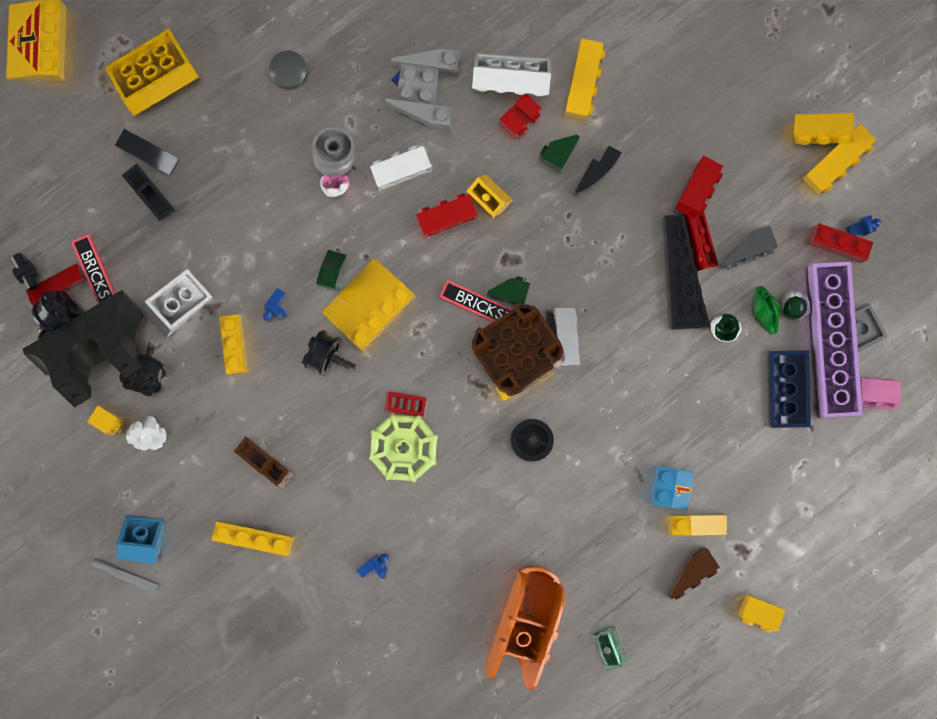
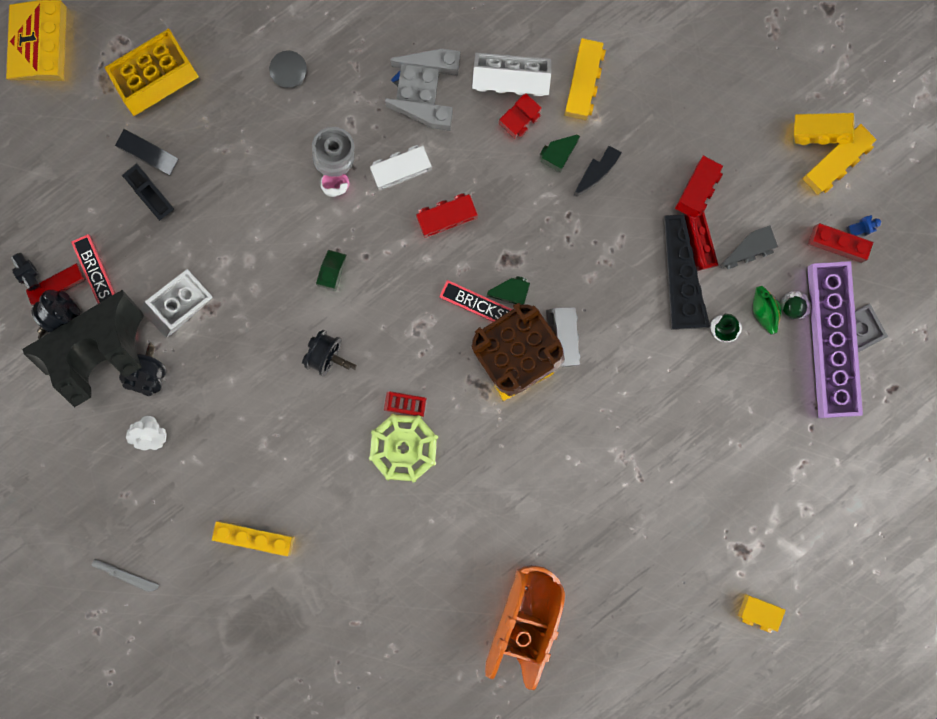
(107, 420): yellow brick -> none
(140, 539): dark azure slope -> none
(233, 344): yellow brick -> none
(264, 463): reddish brown slope -> none
(272, 307): blue piece -> none
(368, 304): yellow slope -> none
(377, 564): blue piece -> none
(489, 195): yellow brick -> none
(532, 440): black wheel -> none
(610, 648): clear green slope -> none
(671, 488): dark azure slope -> none
(696, 568): reddish brown slope -> none
(697, 524): yellow slope -> none
(790, 389): dark blue slope -> none
(880, 393): bright pink brick -> none

